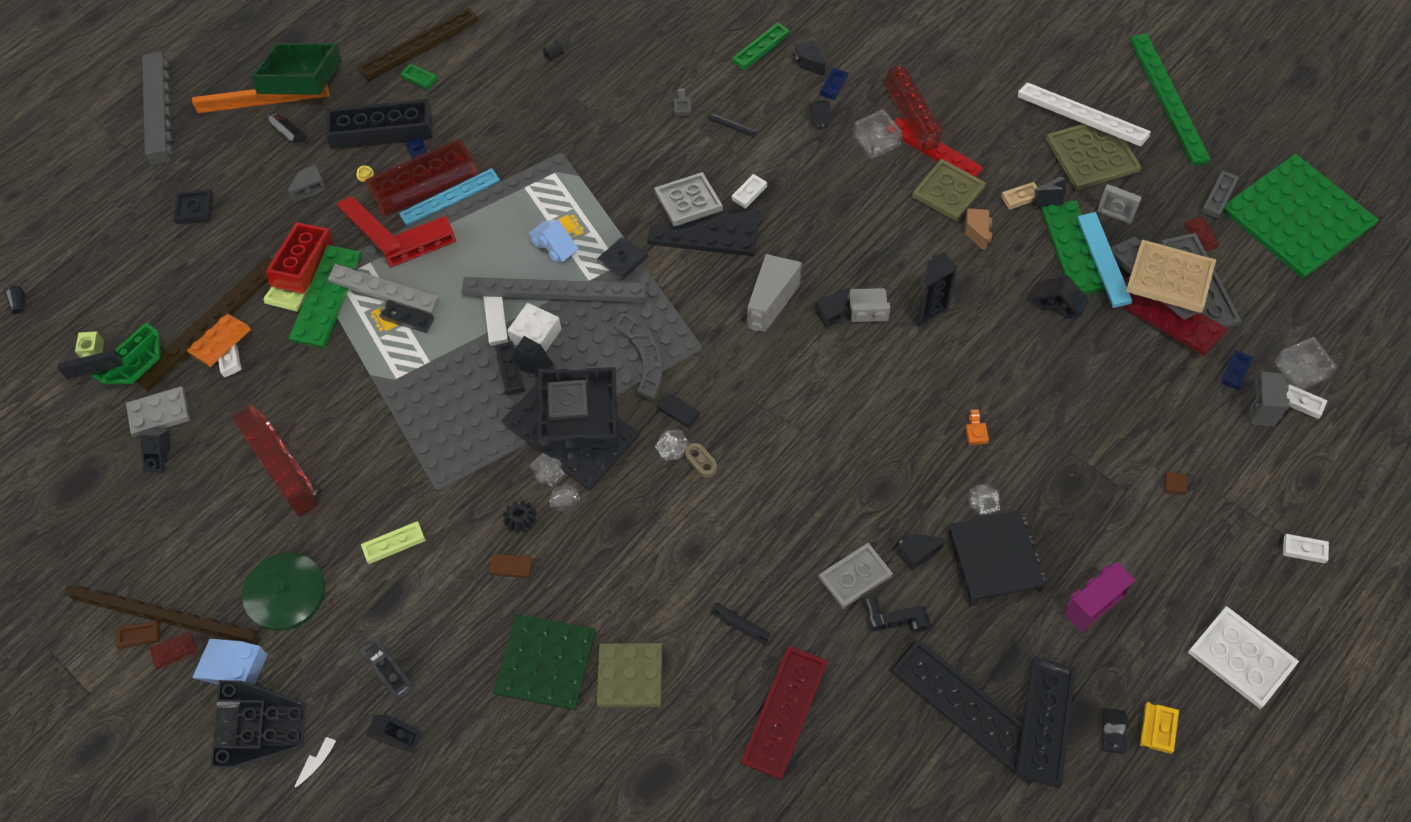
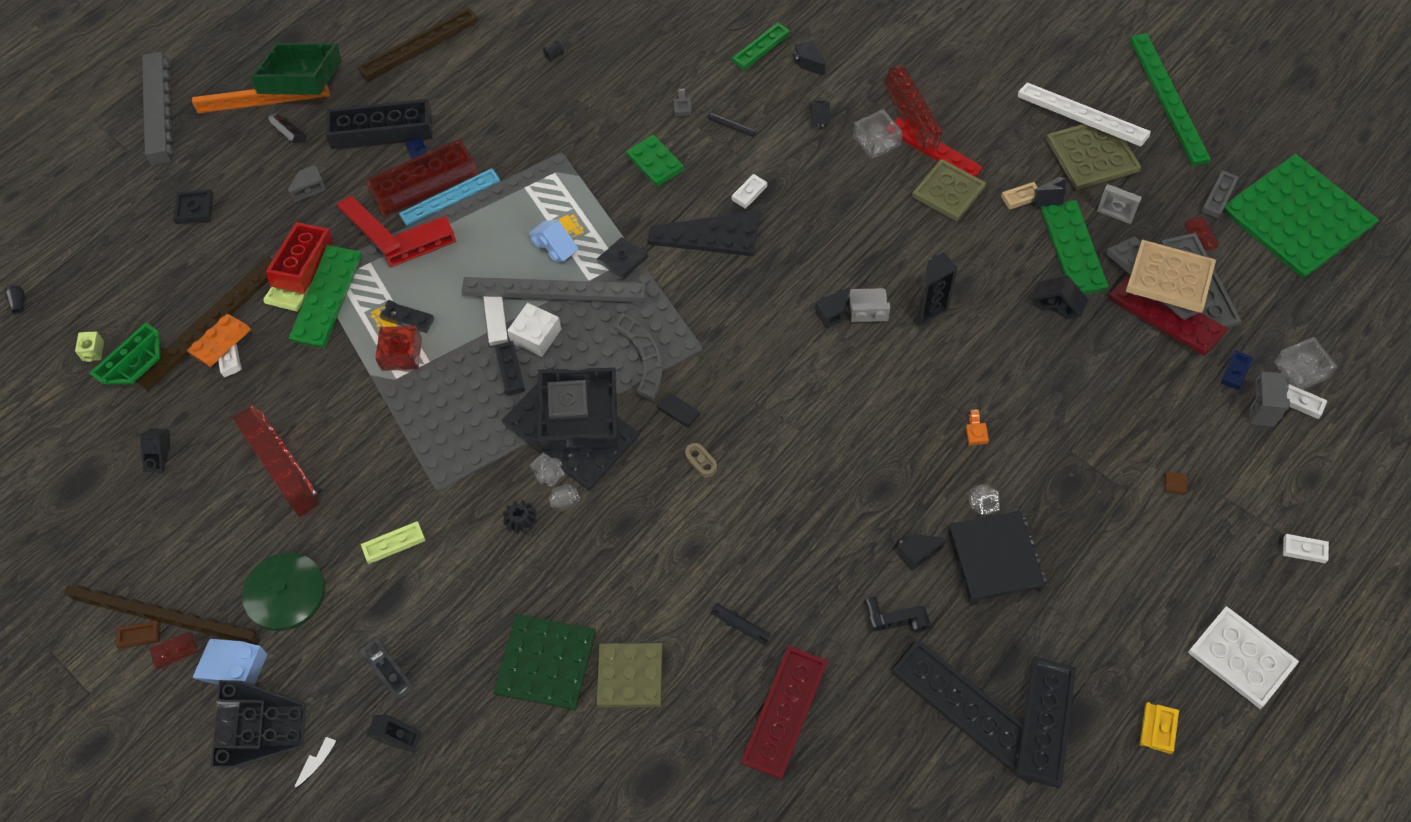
(90, 364): black plate -> none
(158, 411): light grey plate -> none
(364, 172): light yellow plate -> none
(383, 289): light grey plate -> none
(398, 348): none -> clear red brick
(419, 76): green plate -> none
(511, 566): reddish brown tile -> none
(531, 356): black slope -> none
(655, 160): none -> green plate
(672, 444): clear brick -> none
(688, 199): light grey plate -> none
(773, 289): light grey slope -> none
(834, 83): clear blue plate -> none
(855, 575): light grey plate -> none
(977, 226): medium nougat slope -> none
(1098, 596): magenta brick -> none
(1104, 260): medium azure tile -> none
(1114, 730): black slope -> none

